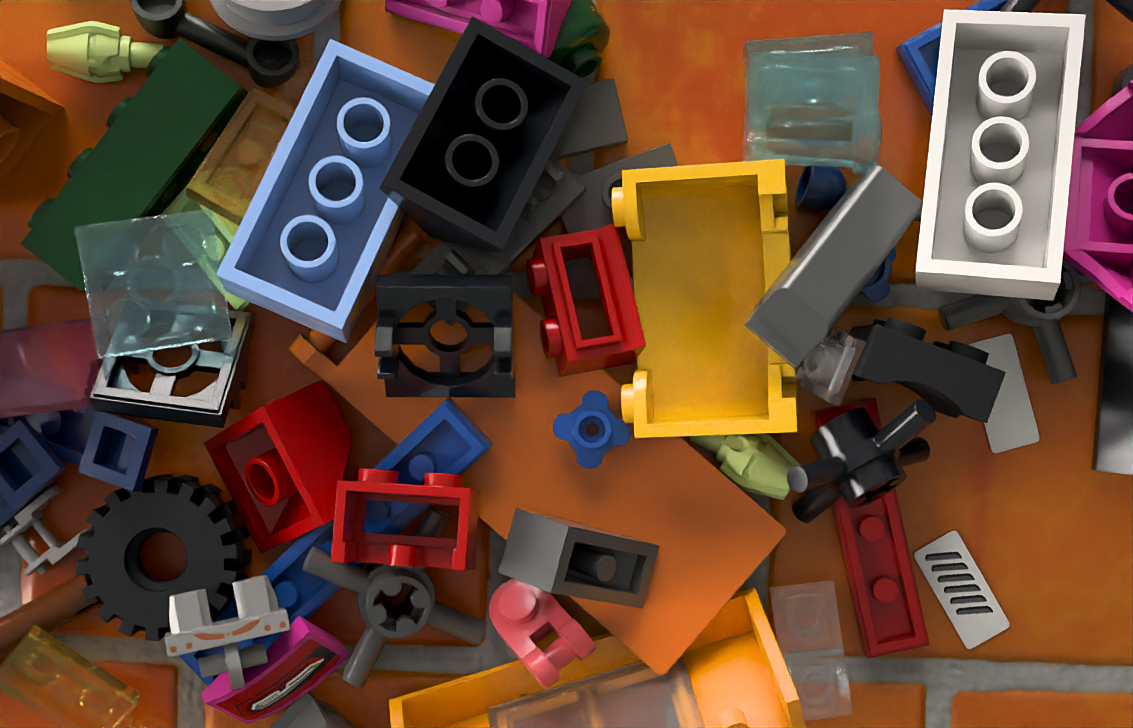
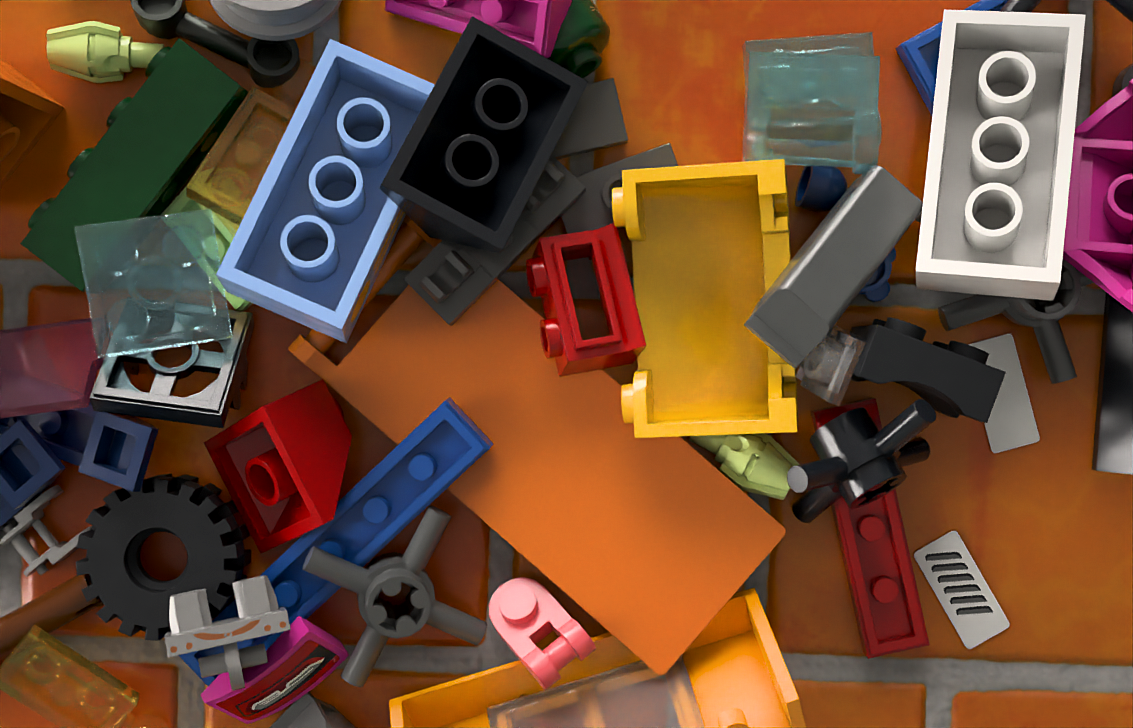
(354, 545): red window -> none
(486, 293): black piece -> none
(573, 429): blue plate -> none
(578, 559): dark grey slope -> none
(813, 647): clear slope -> none

